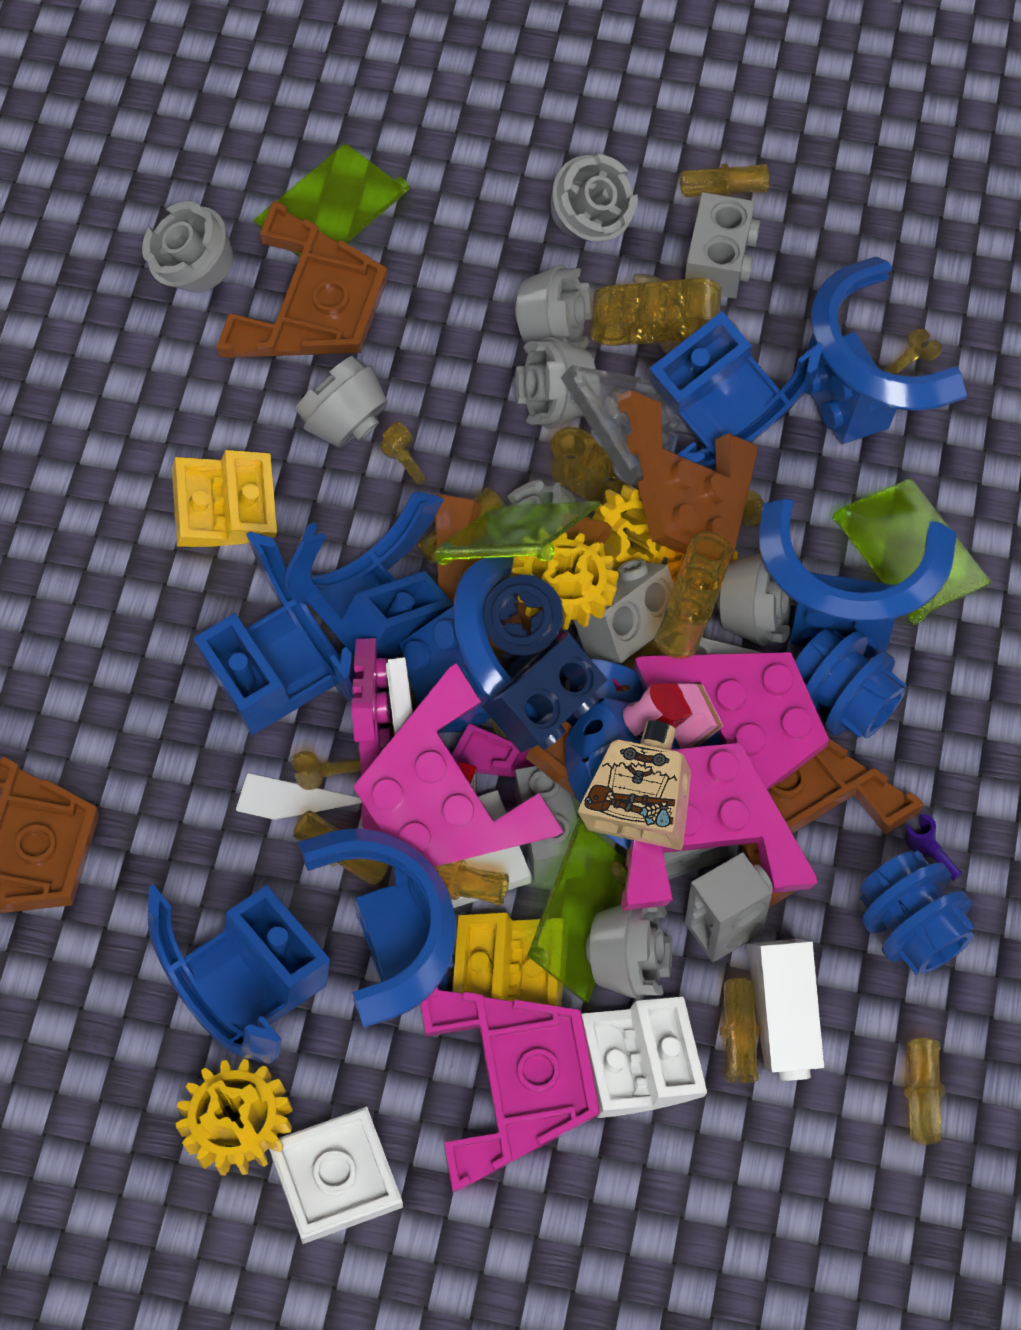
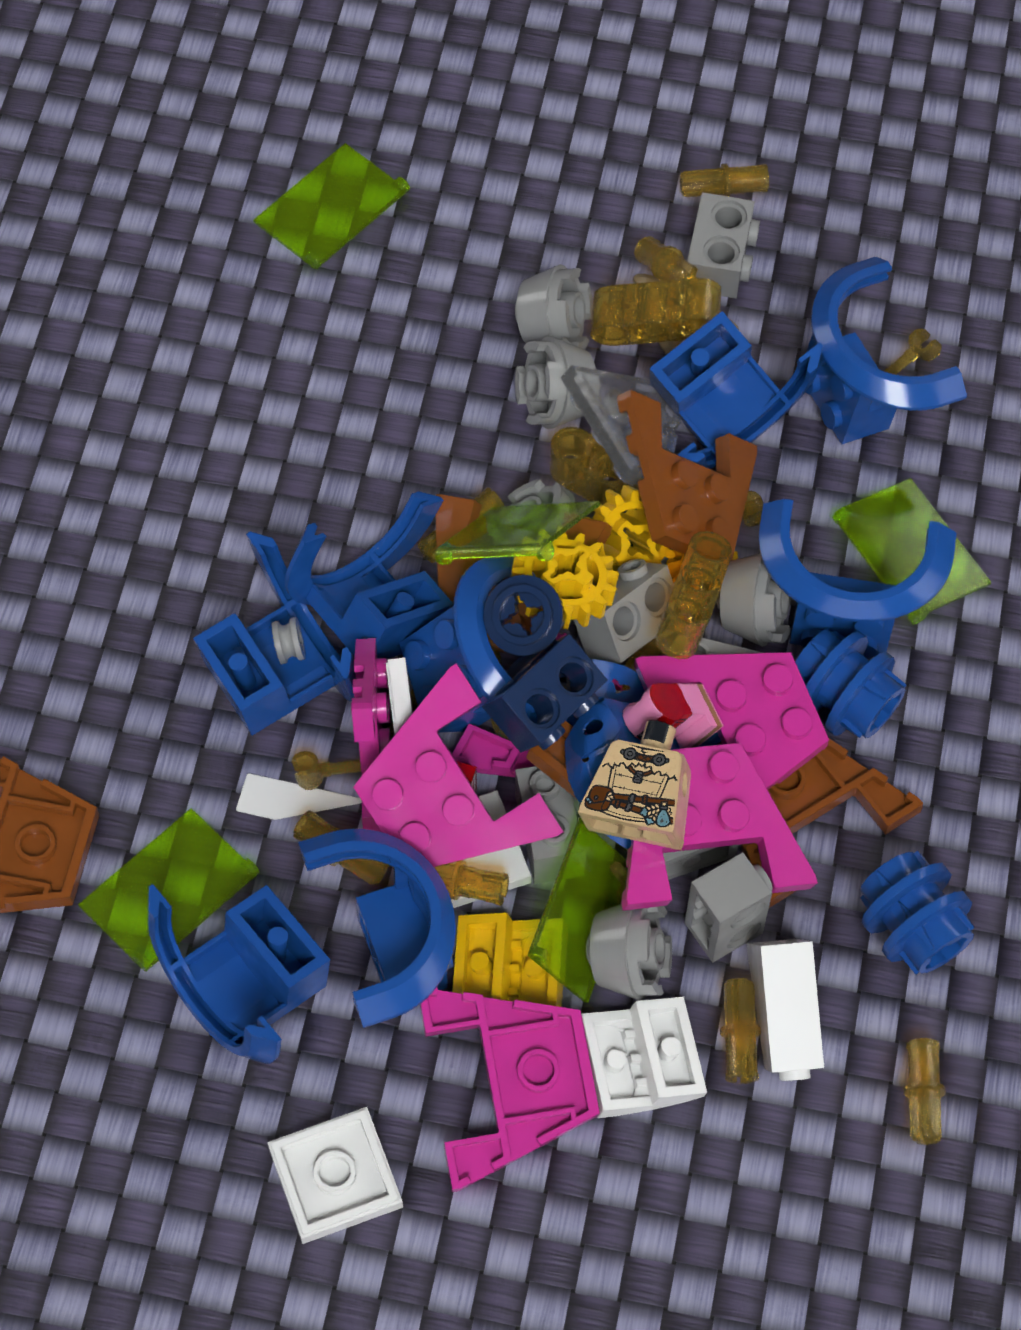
(189, 248): light grey cone -> none
(190, 870): none -> clear neon green piece
(223, 499): yellow slope -> none
(254, 1103): yellow gear -> none
(288, 640): none -> light grey bush
(326, 302): dark orange wing -> none
(343, 404): light grey cone -> none
(393, 445): clear yellow hand -> none
(592, 198): light grey cone -> none
(665, 261): none -> clear yellow axle
(928, 843): dark purple hand -> none

